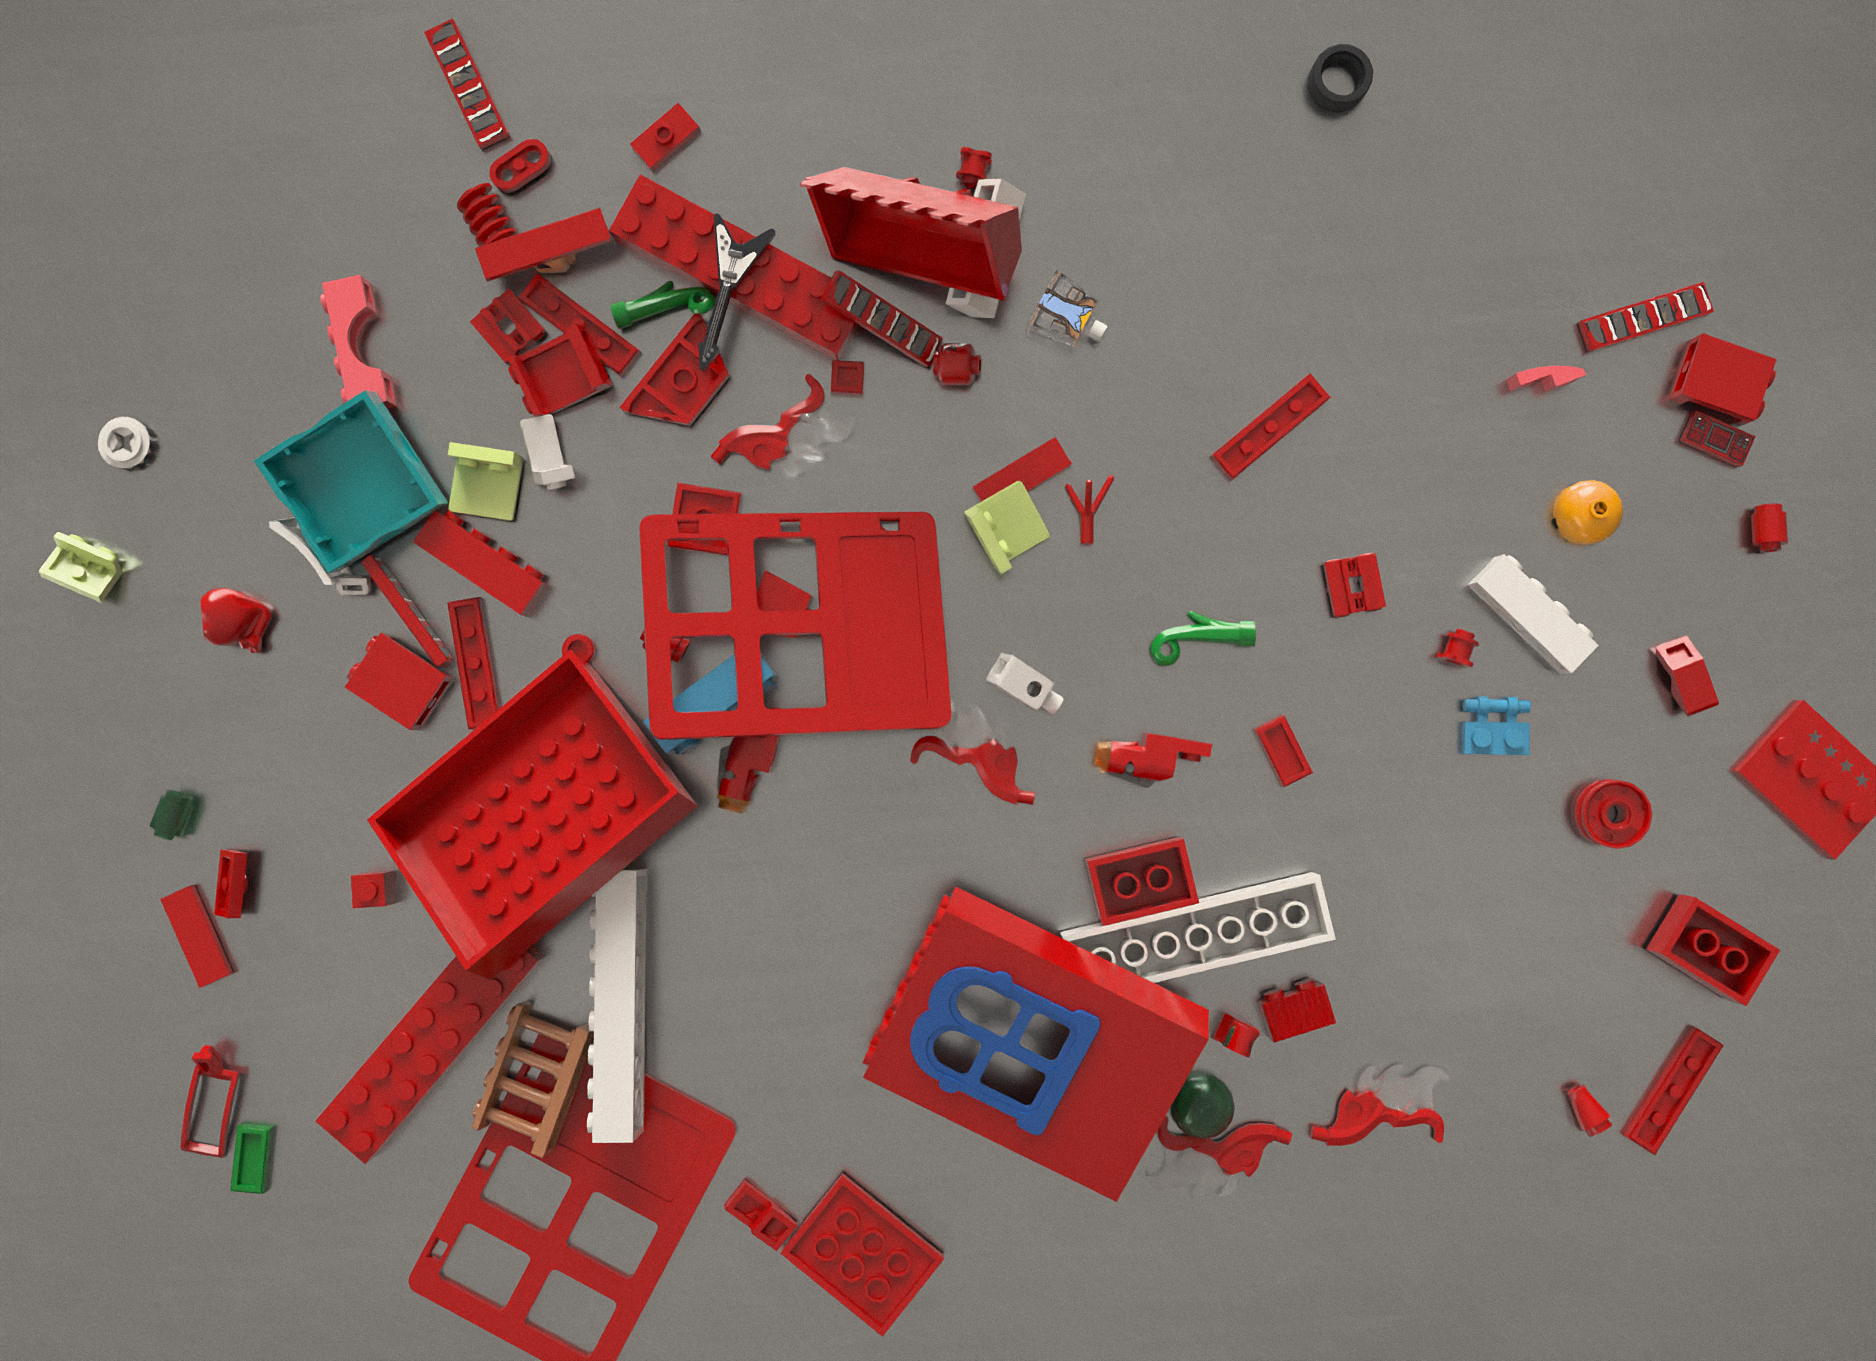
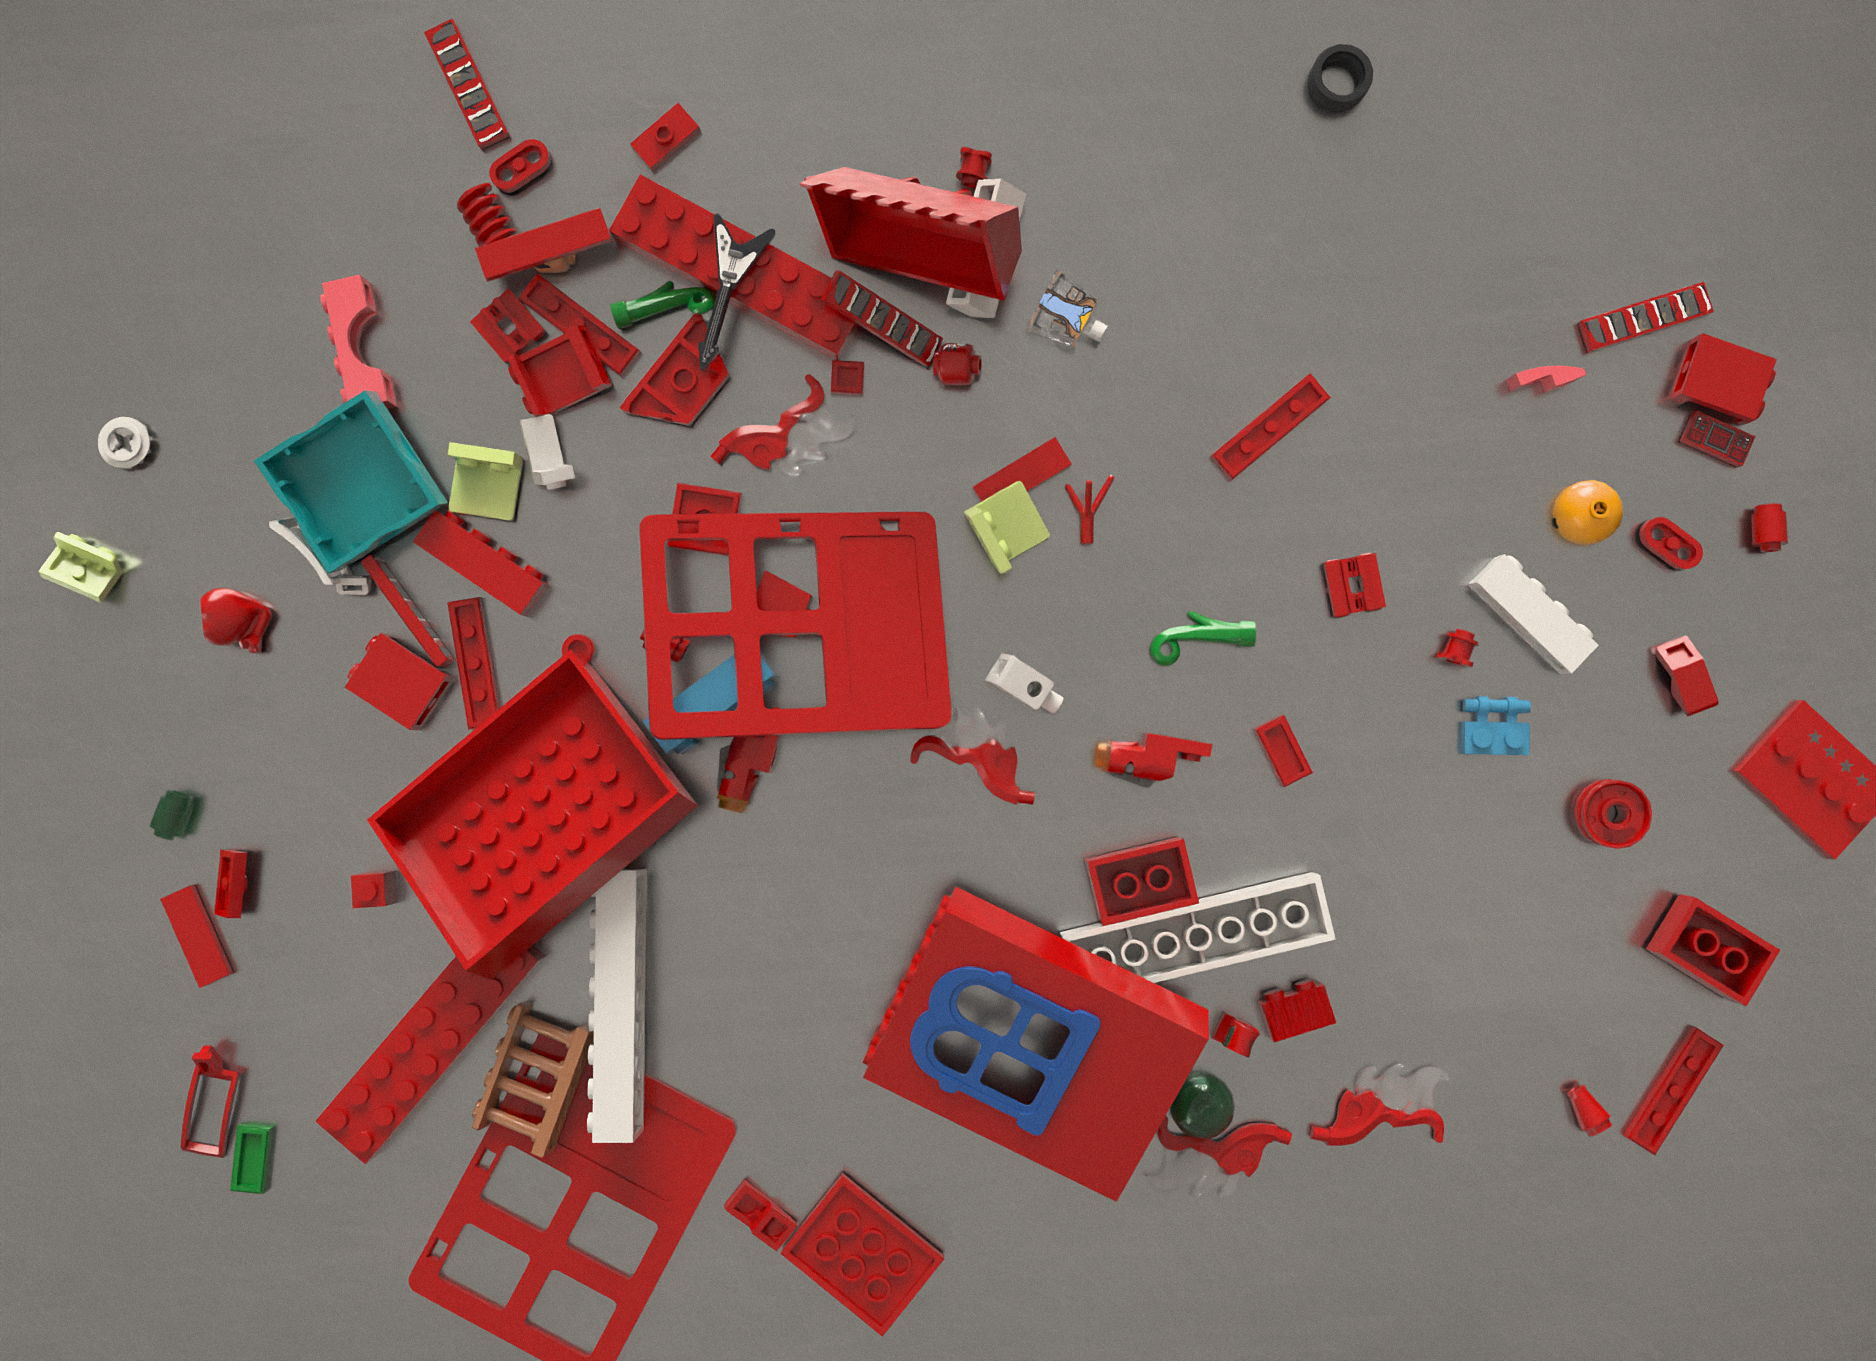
(1669, 542): none -> red plate

